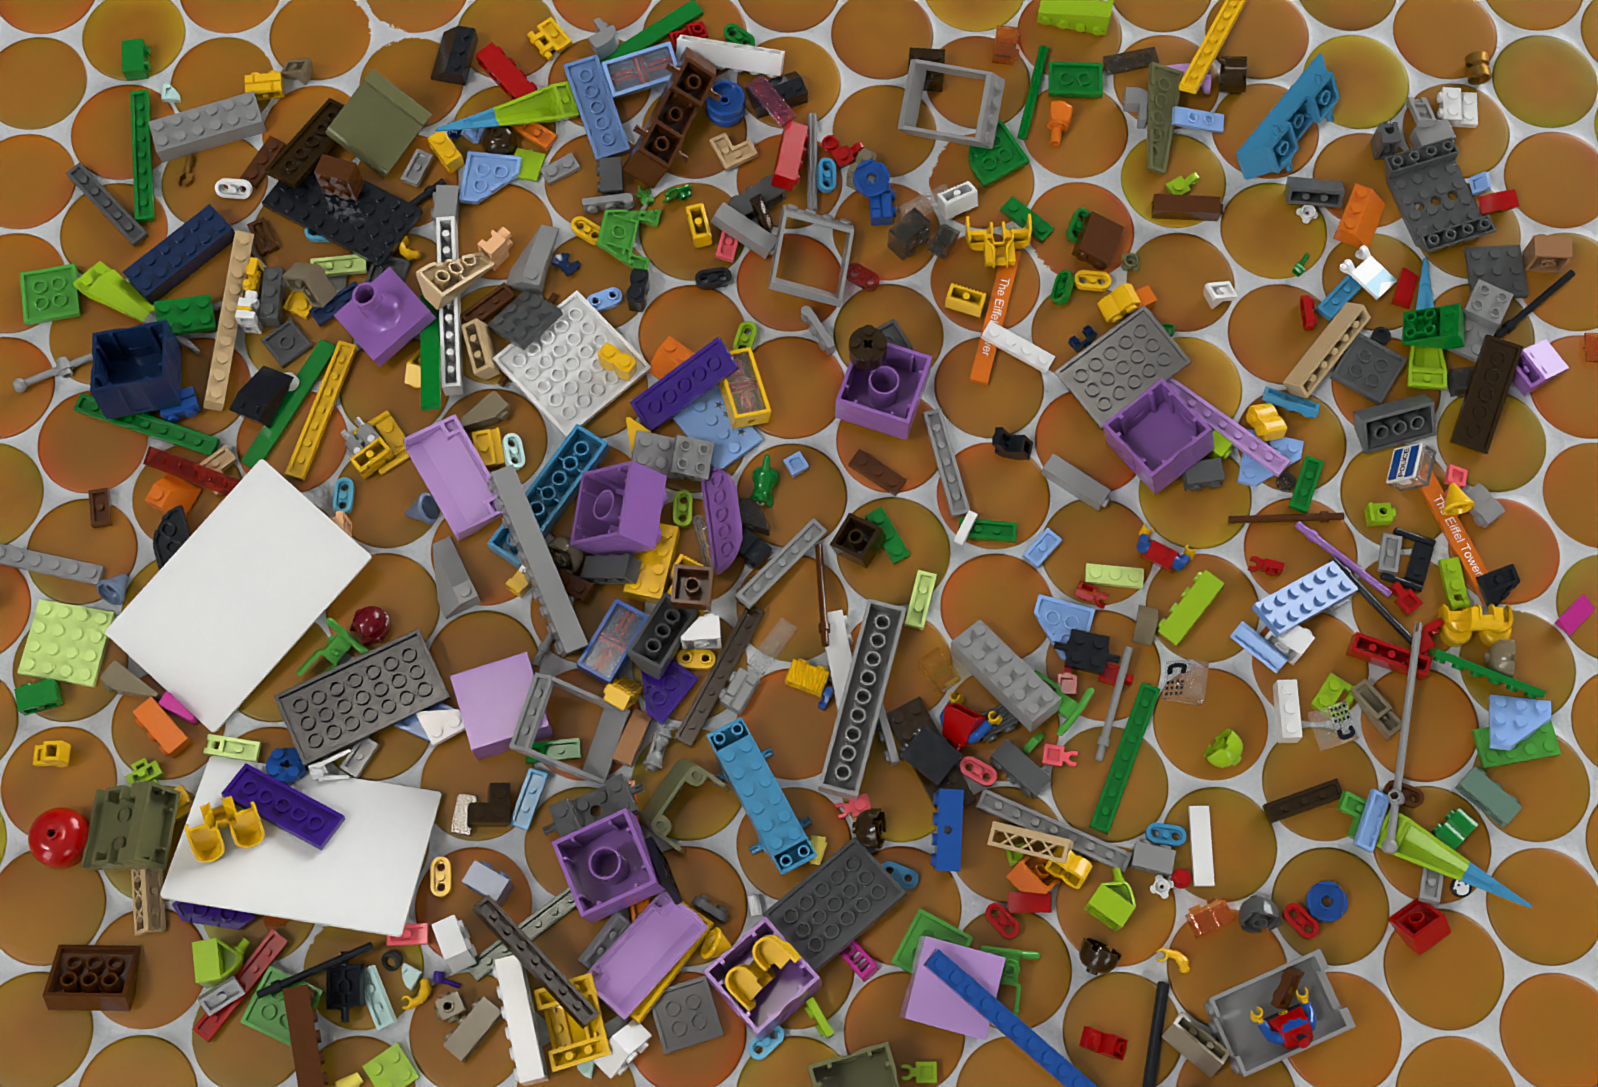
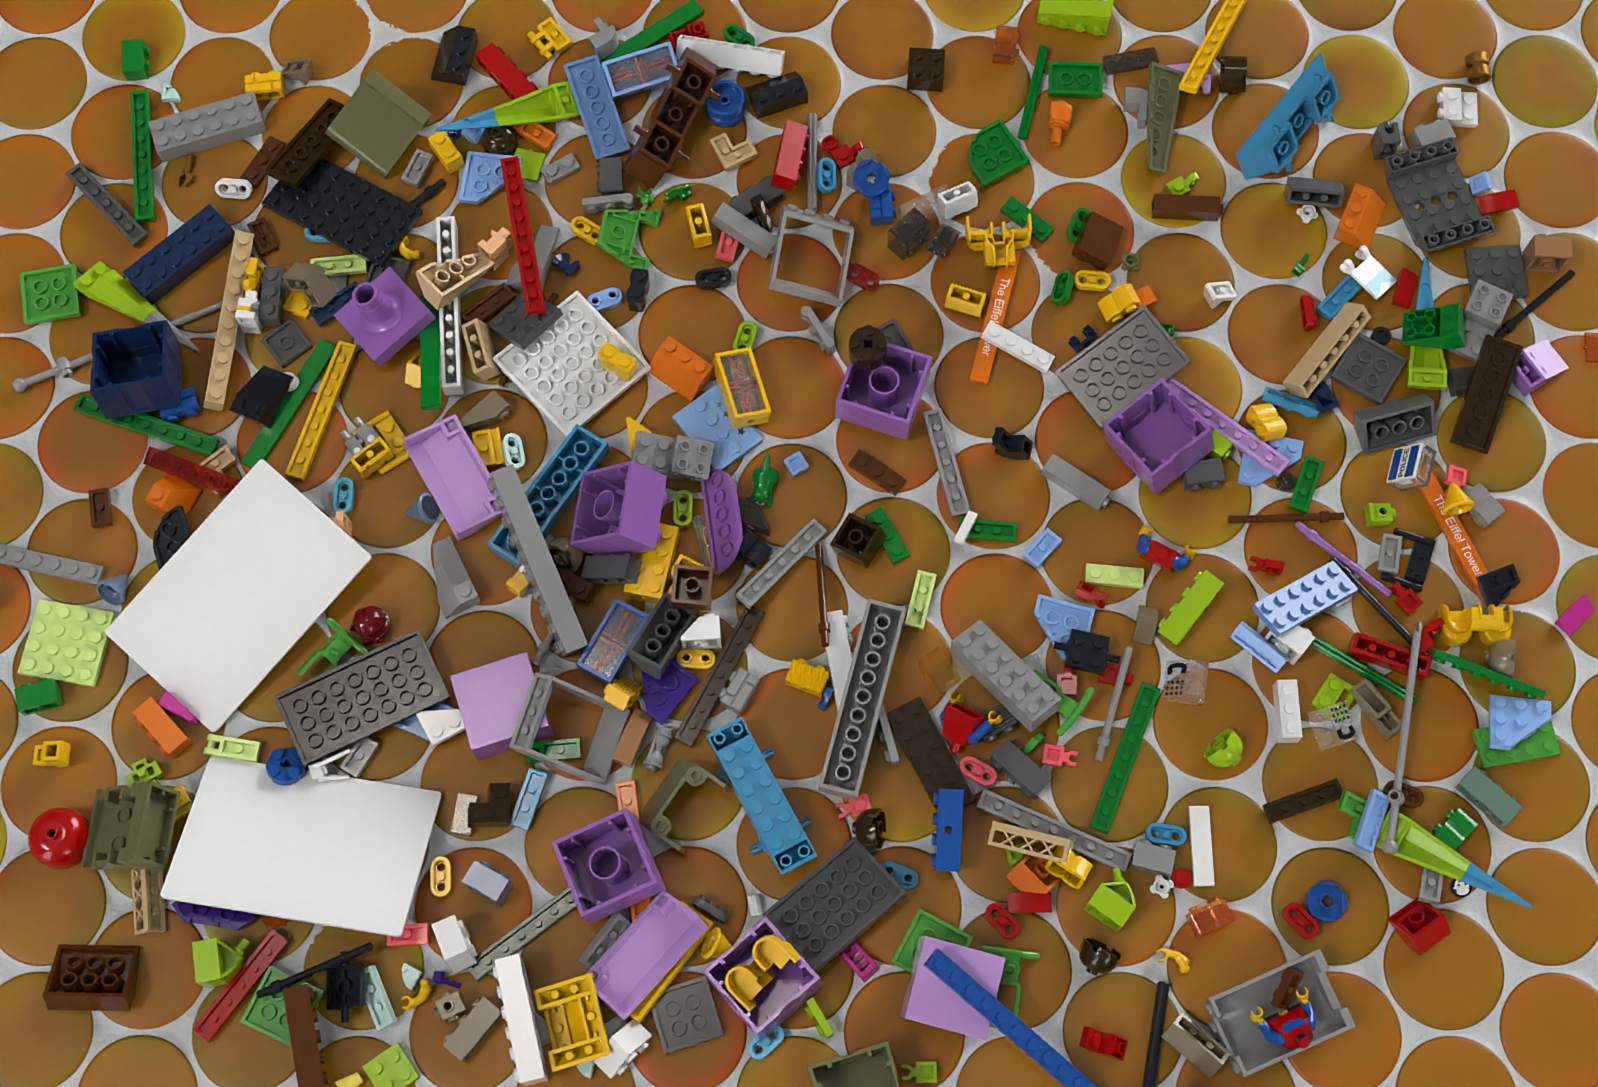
(126, 683): dark tan slope -> none
(187, 314): green plate -> none
(206, 838): yellow piece -> none
(221, 995): light grey plate -> none
(284, 806): dark purple plate -> none
(339, 177): reddish brown brick -> none
(397, 957): pearl dark grey piece -> none
(446, 202): light grey brick -> none
(522, 236): none -> red plate
(535, 961): dark brown plate -> none
(576, 814): dark grey brick -> none
(663, 870): black tile -> none
(684, 385): dark purple plate -> none
(771, 100): clear pink plate -> none
(772, 646): clear plate -> none
(819, 844): light yellow cone -> none
(930, 755): black panel -> none
(988, 111): light grey window -> none
(1197, 119): light blue plate -> none
(1258, 913): dark grey cylinder -> none
(1324, 398): none -> dark blue slope
(1361, 668): none -> green axle
(1421, 112): light grey plate -> none
(1453, 583): lime plate -> none

